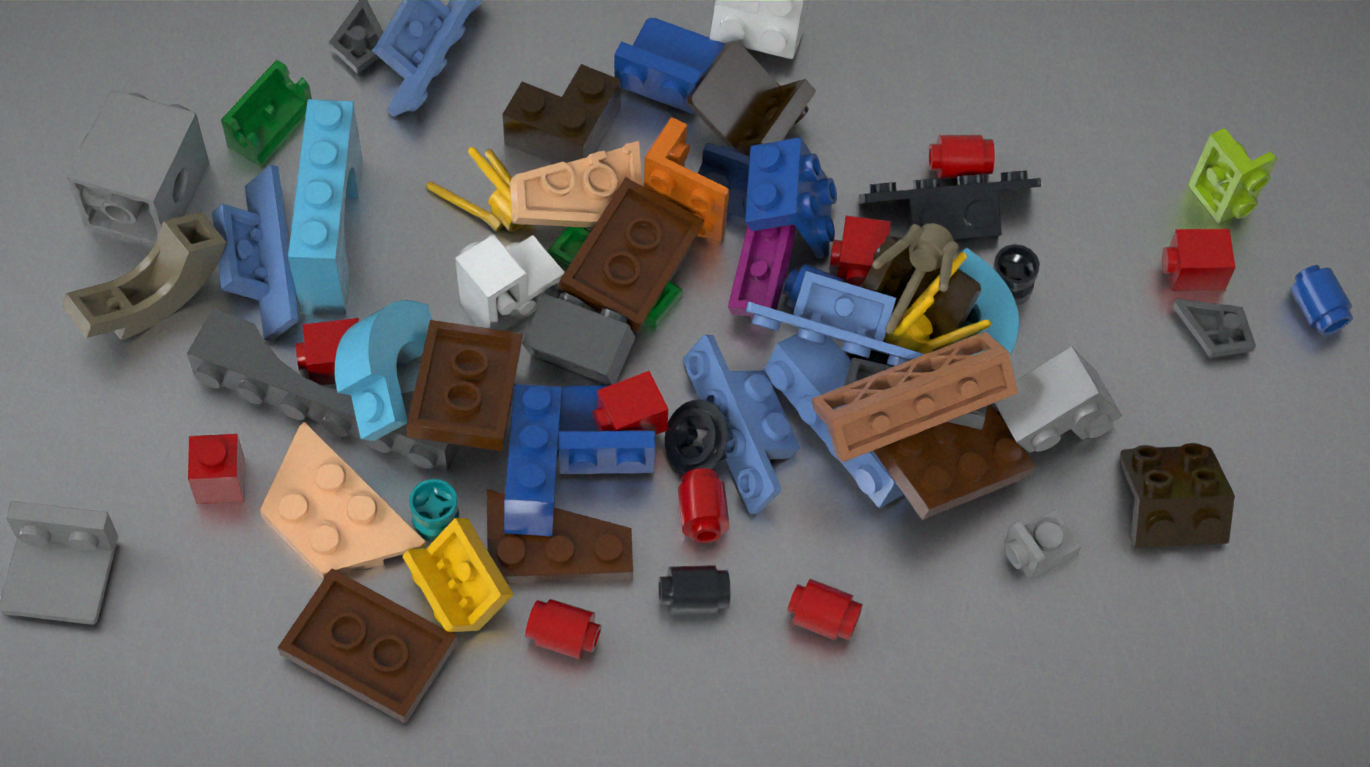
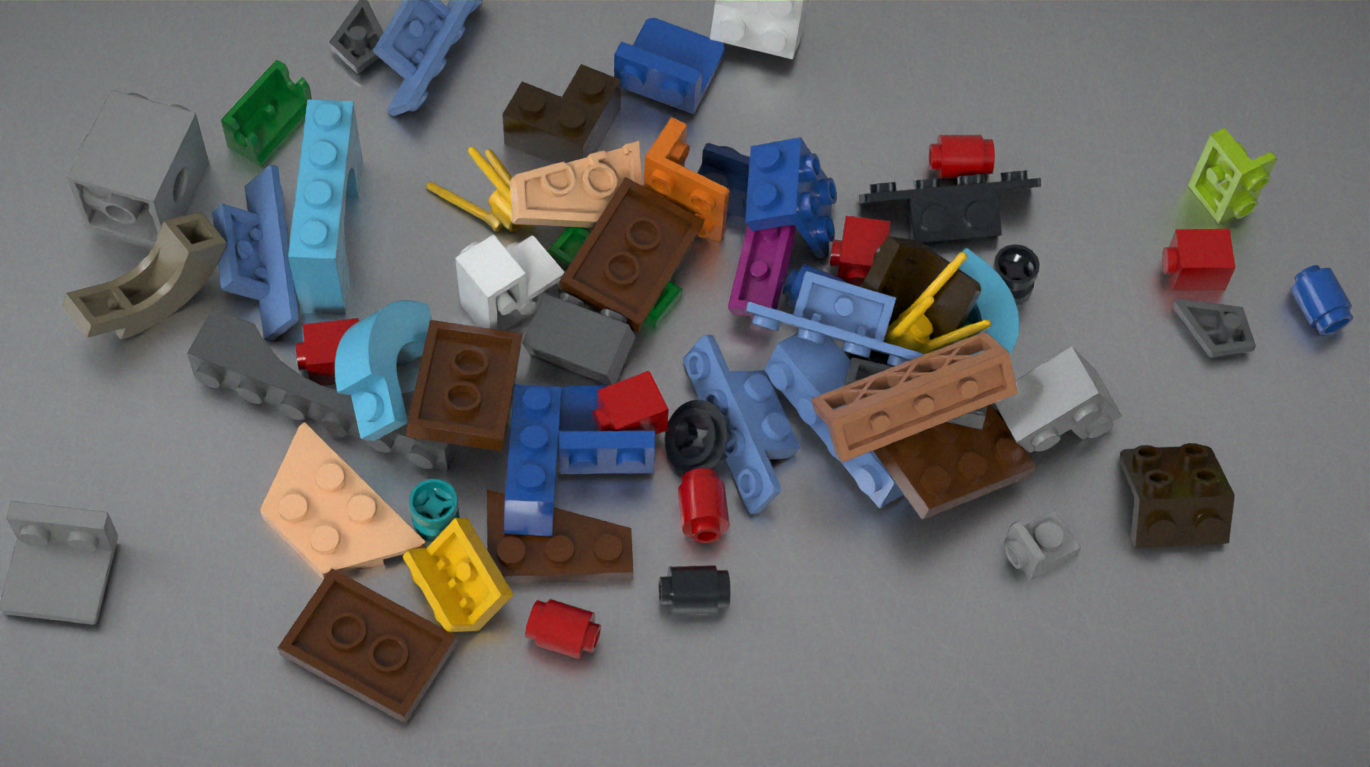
(216, 468): red brick -> none
(745, 102): dark brown bracket -> none
(824, 610): red brick -> none
(928, 250): dark tan plant -> none

